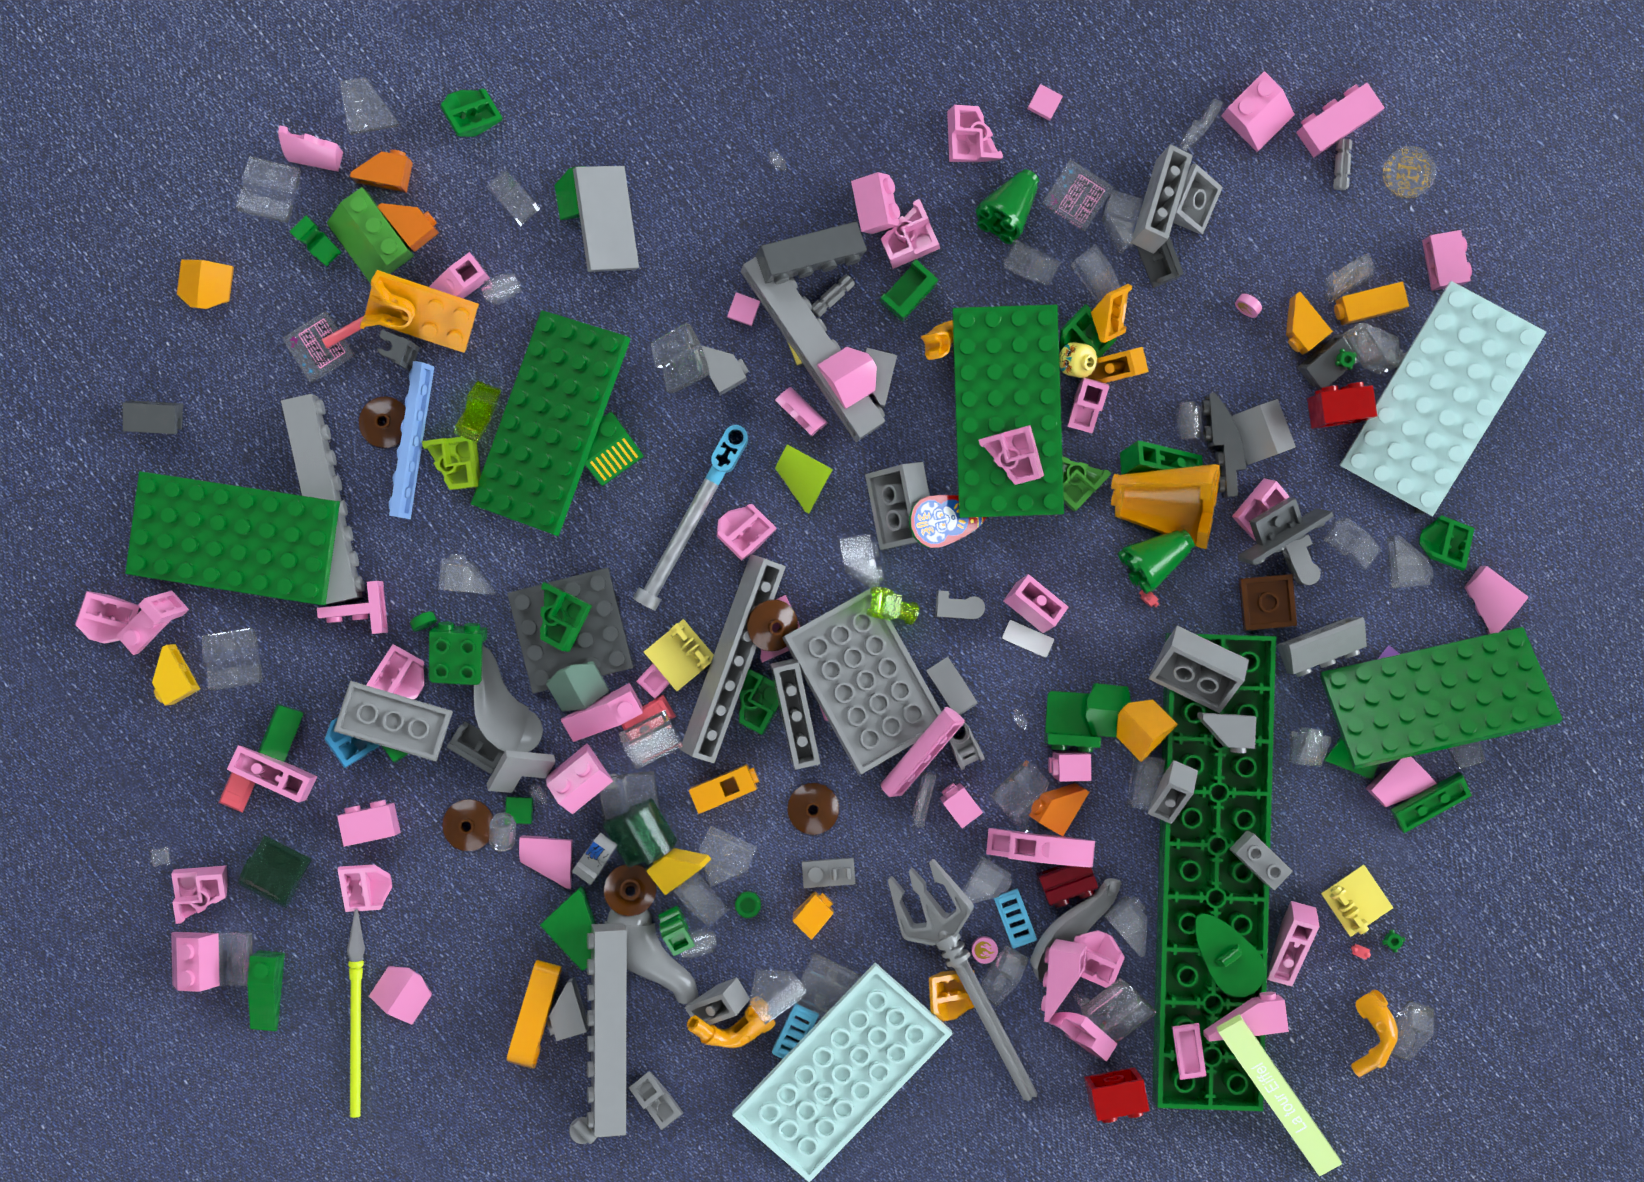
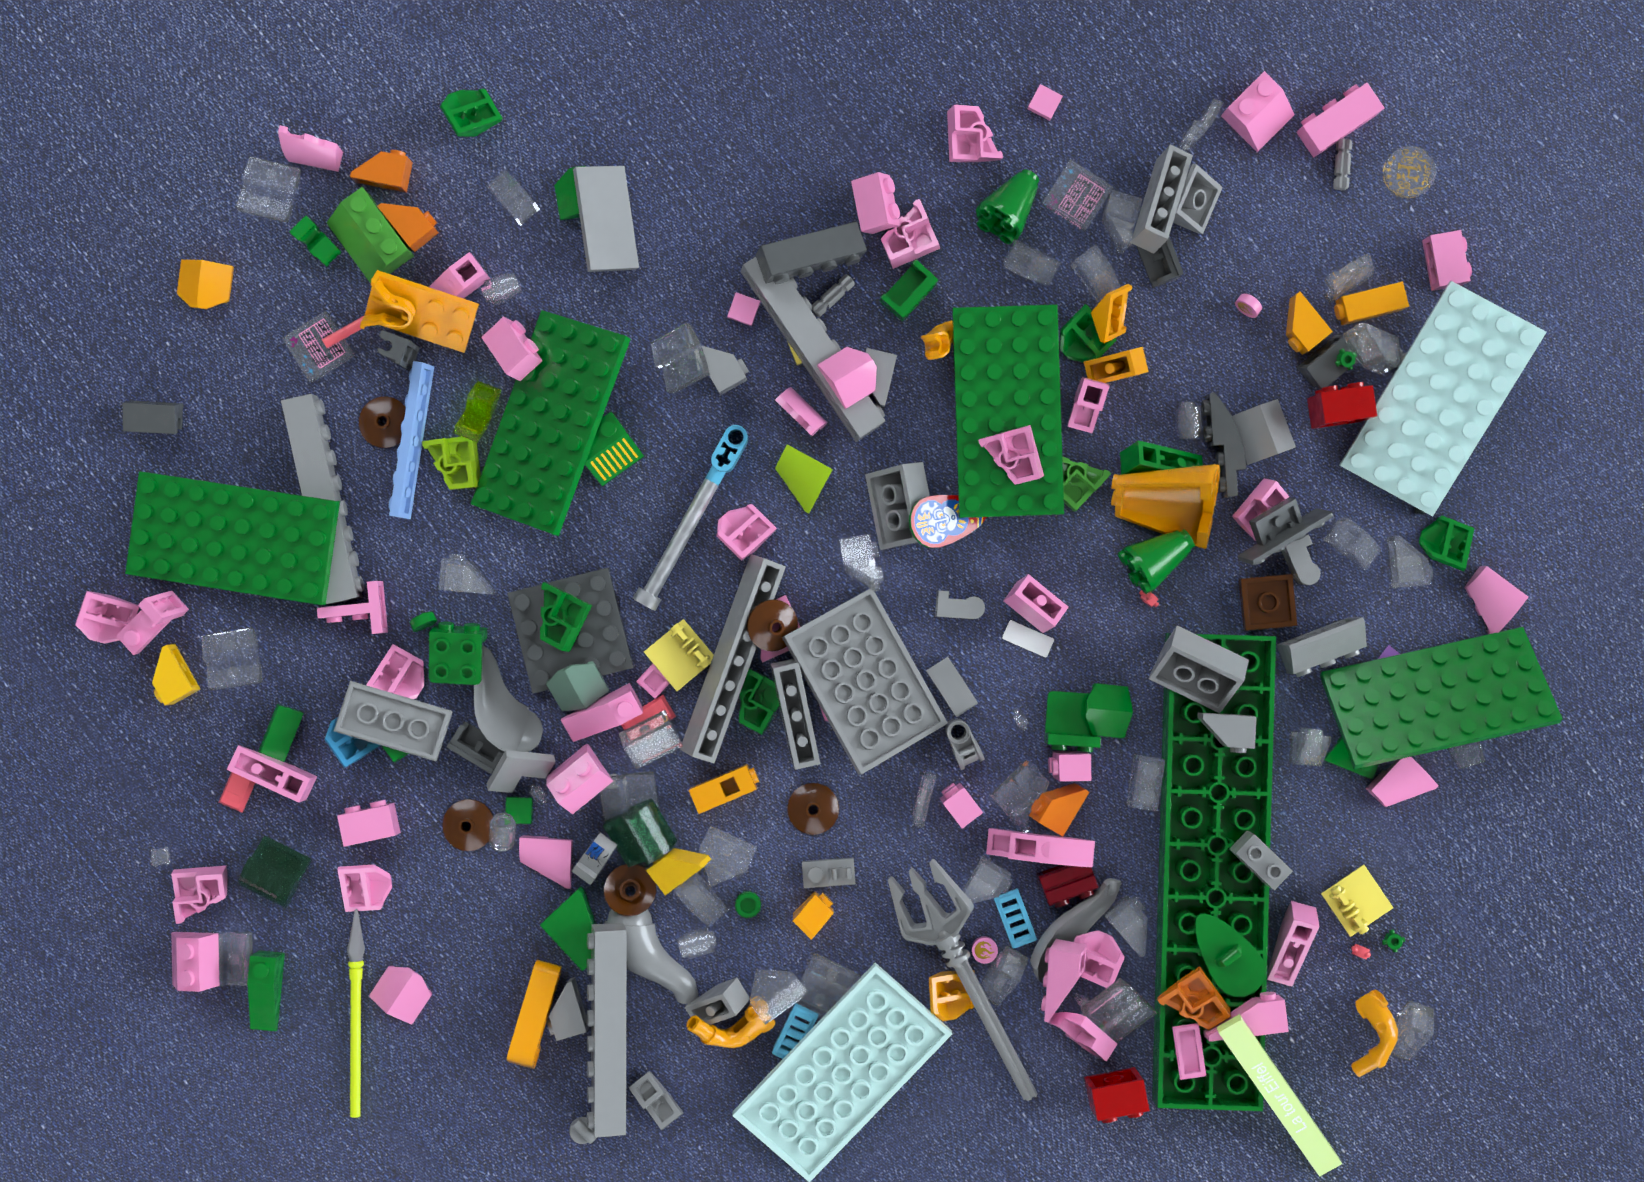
(364, 107): clear wing -> none
(512, 348): none -> bright pink brick
(675, 931): green leg -> none
(777, 161): clear piece -> none
(888, 606): clear neon green connector -> none
(922, 752): bright pink brick -> none
(1077, 360): light yellow head -> none
(1143, 727): light orange slope -> none
(1173, 792): light grey slope -> none
(1197, 999): none -> orange slope
(1431, 802): green tile -> none

